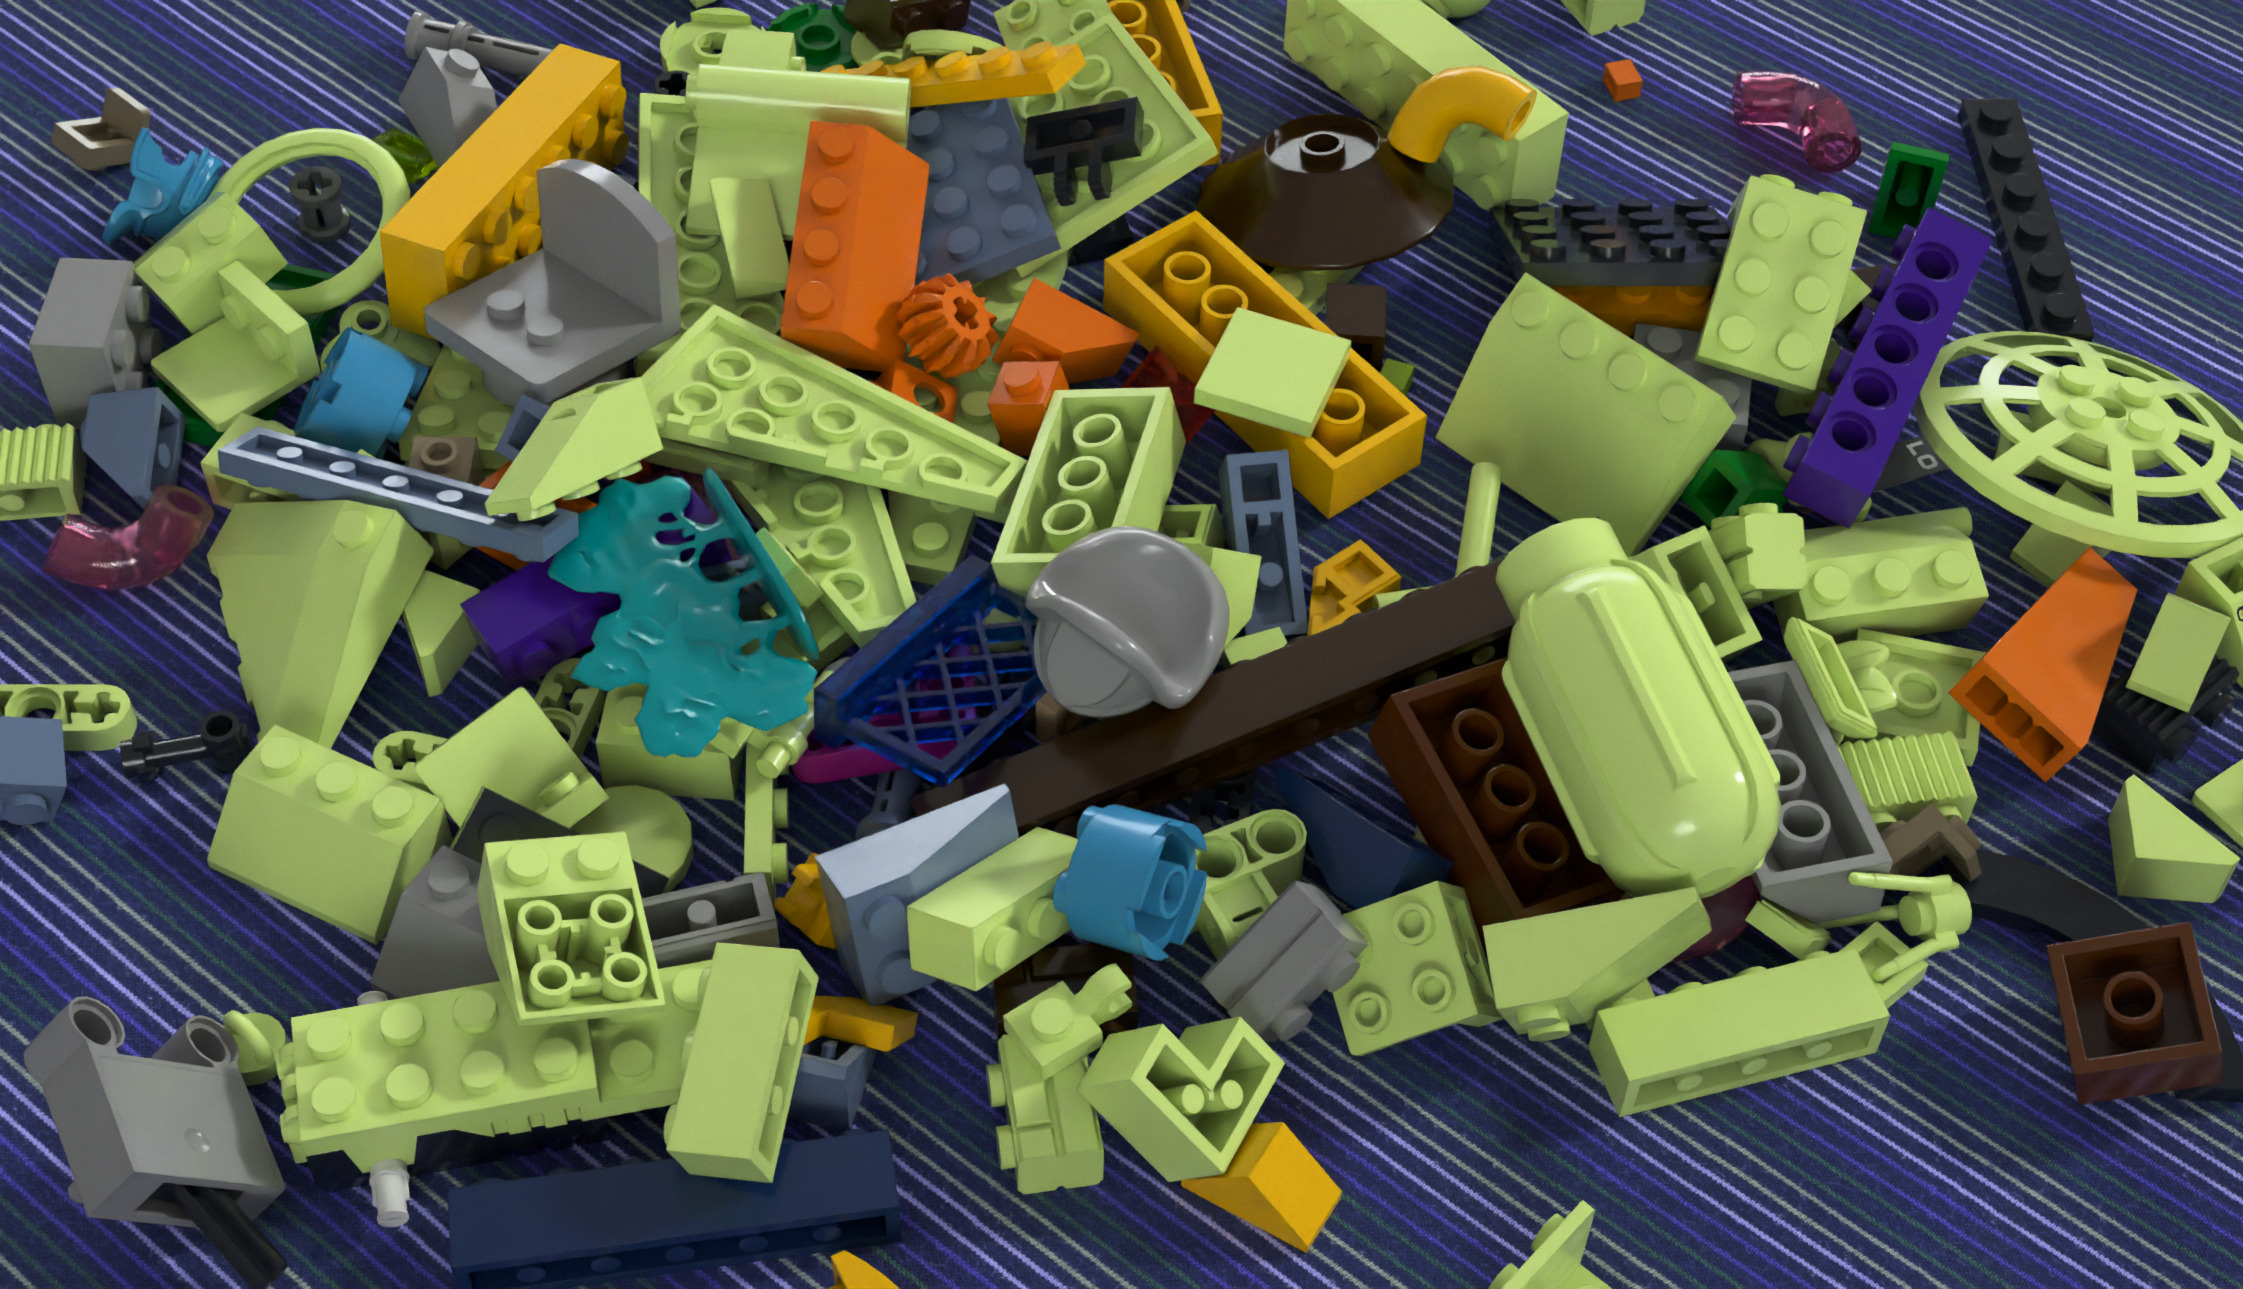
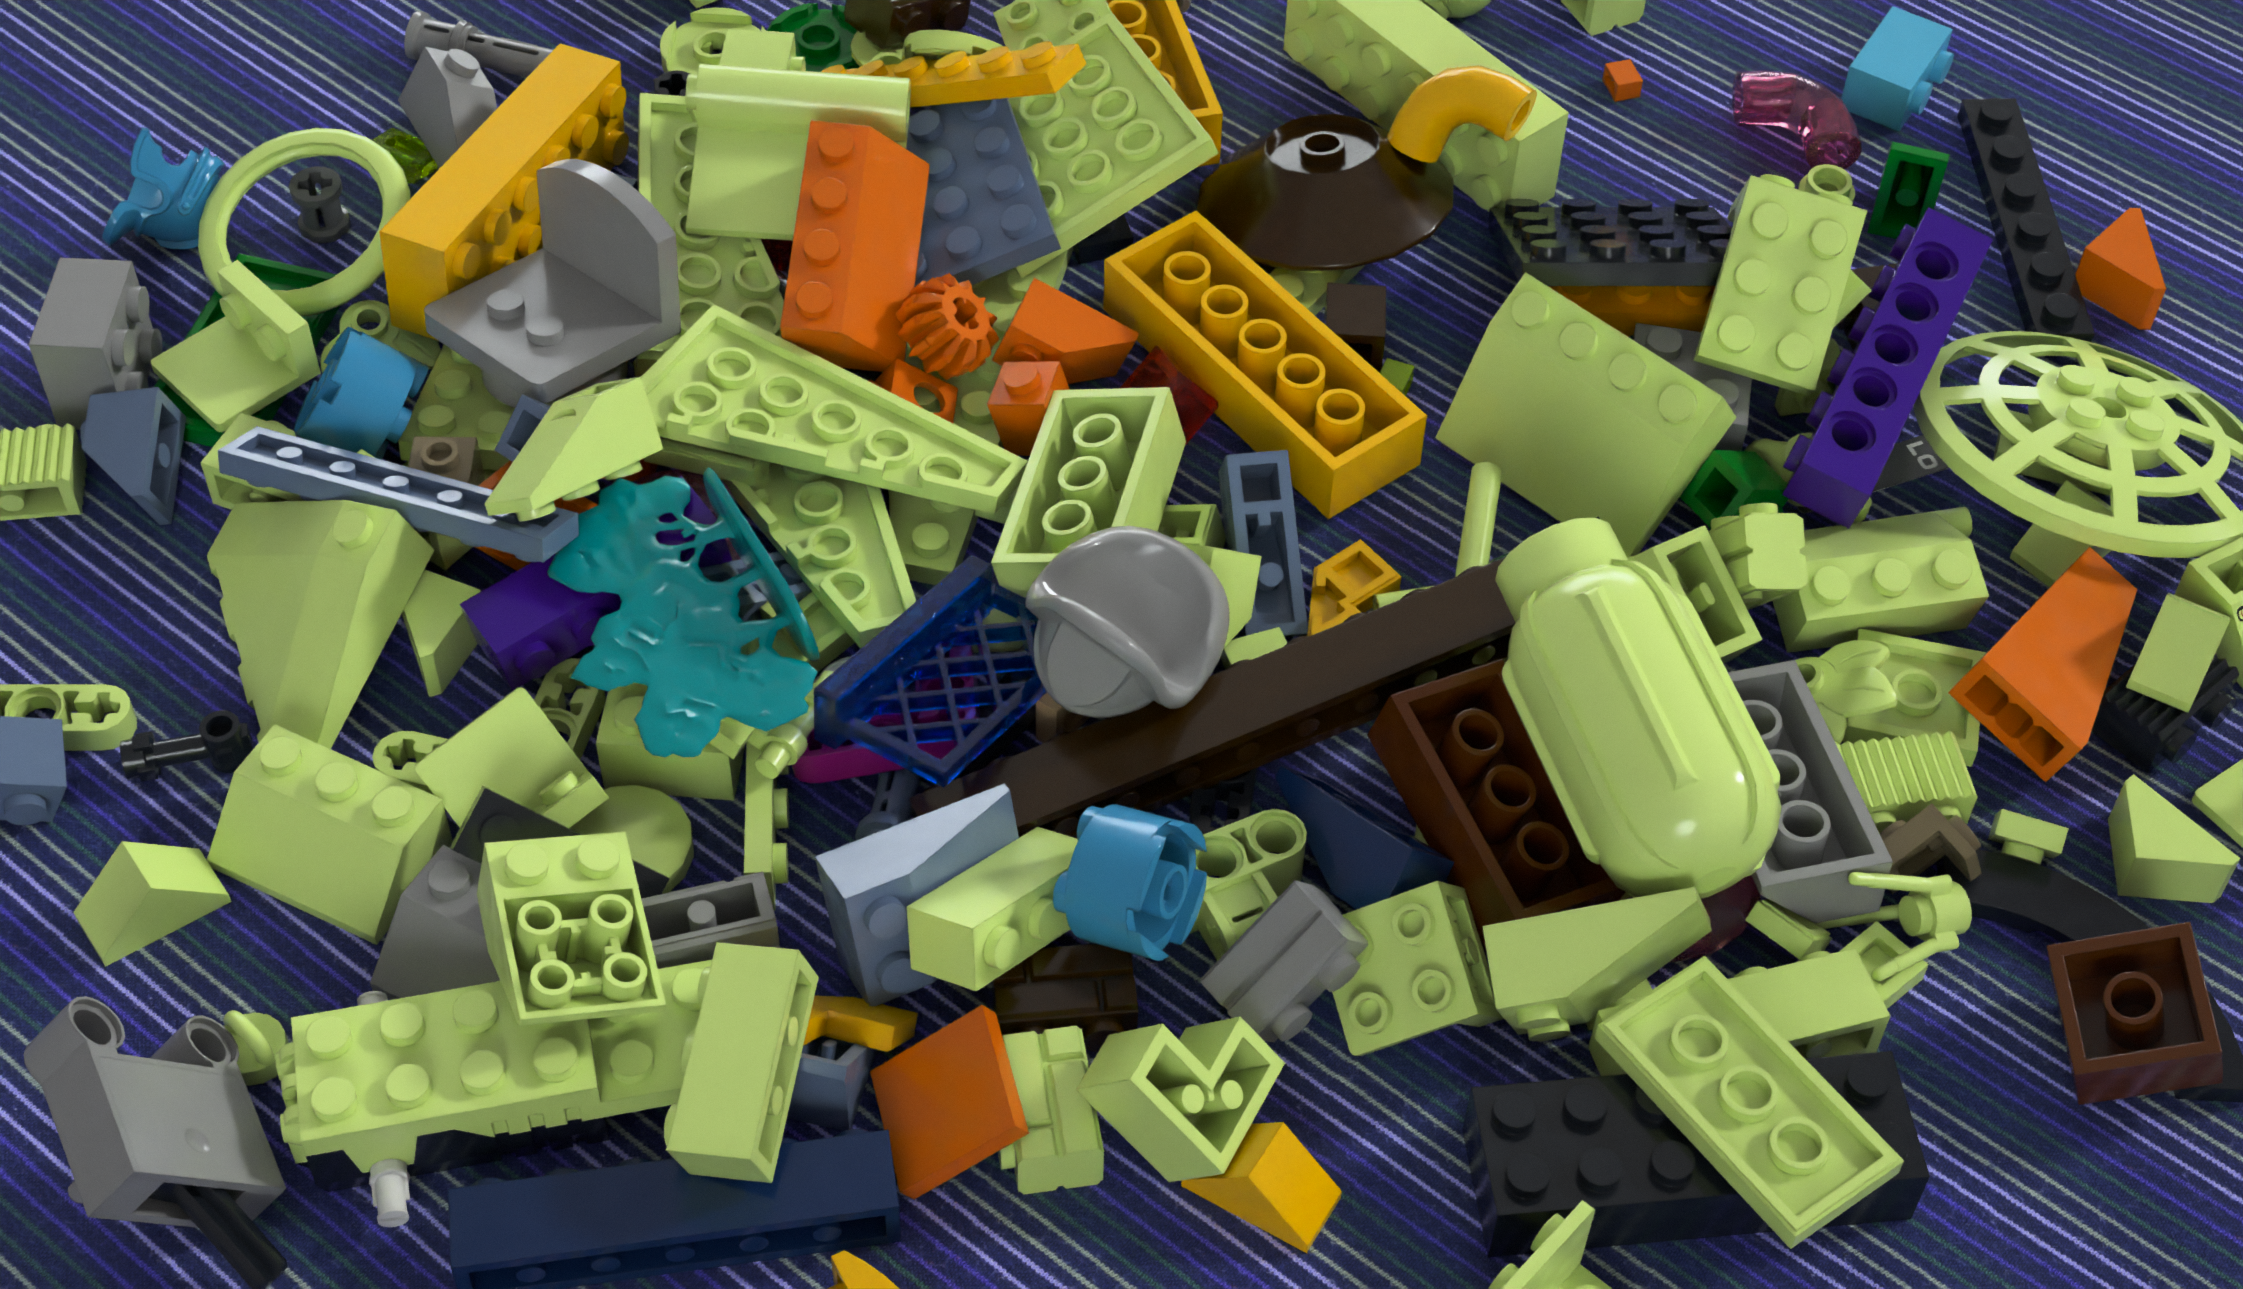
(104, 139): dark tan bracket -> none
(135, 553): clear pink cylinder -> none
(145, 896): none -> yellowish green slope
(186, 260): yellowish green slope -> none
(750, 235): yellowish green slope -> none
(799, 581): yellowish green tile -> none
(806, 904): yellow tile -> none
(949, 1102): none -> orange tile
(1065, 1027): yellowish green plate -> none
(1084, 138): black hinge -> none
(1272, 372): yellowish green tile -> none
(1608, 1144): none -> black brick
(1748, 1101): none -> yellowish green tile
(1828, 179): none -> yellowish green plate
(1829, 680): yellowish green tile -> none
(1897, 69): none -> medium azure brick
(2027, 836): none -> yellowish green plate
(2123, 271): none -> orange slope

